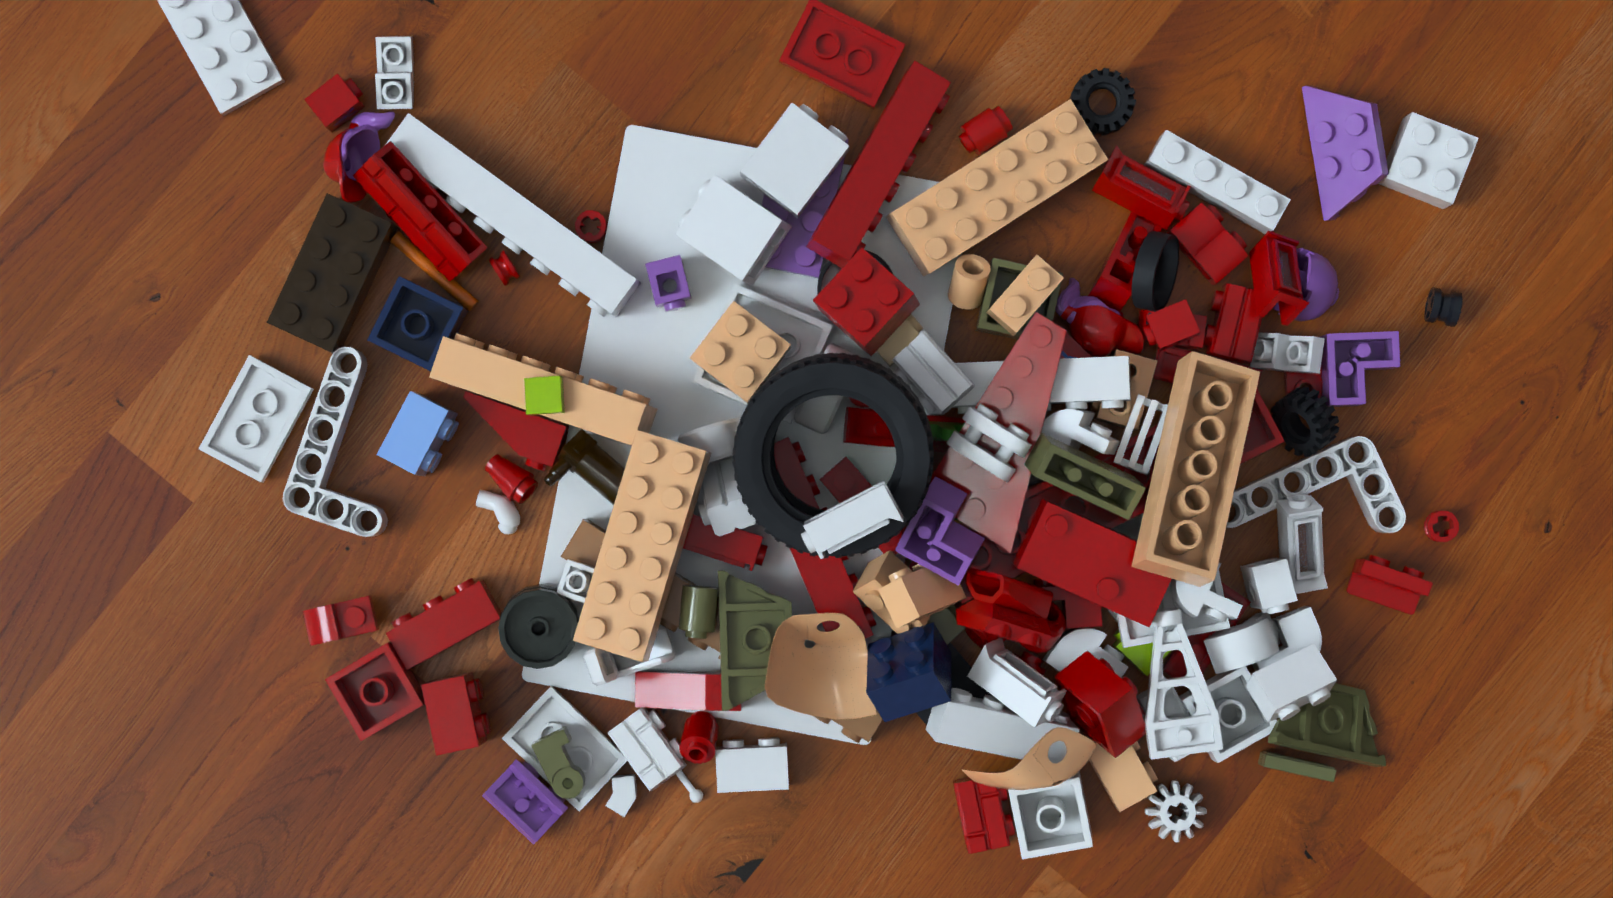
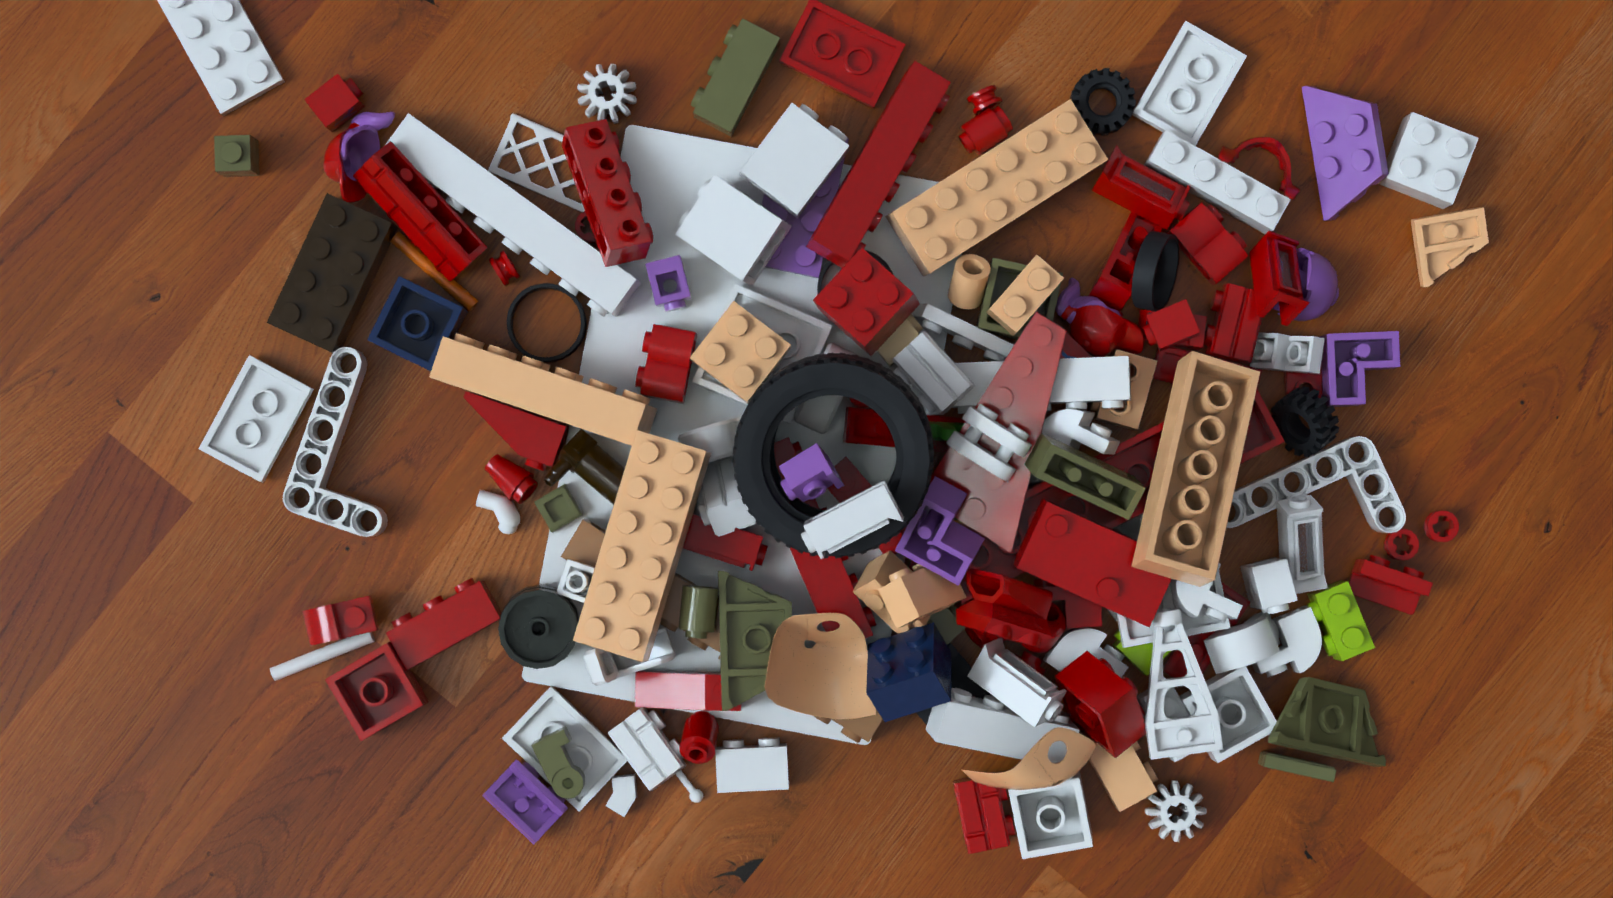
(236, 155): none -> olive brick
(321, 655): none -> white bar
(394, 72): white slope -> none
(418, 434): light blue brick -> none
(456, 713): red brick -> none
(516, 302): none -> black tyre
(522, 178): none -> white window
(544, 395): lime tile -> none
(558, 508): none -> olive tile
(607, 192): none -> red brick
(615, 83): none -> white gear
(667, 363): none -> red brick
(735, 76): none -> olive brick
(809, 474): none -> medium lavender brick
(964, 333): none -> white plate
(984, 99): none -> red bush
(1132, 463): white tile -> none
(1189, 84): none -> white plate
(1275, 148): none -> red helmet
(1291, 684): white brick -> none
(1340, 621): none -> lime brick
(1390, 548): none -> red bush
(1443, 307): black wheel -> none
(1446, 240): none -> light nougat wing

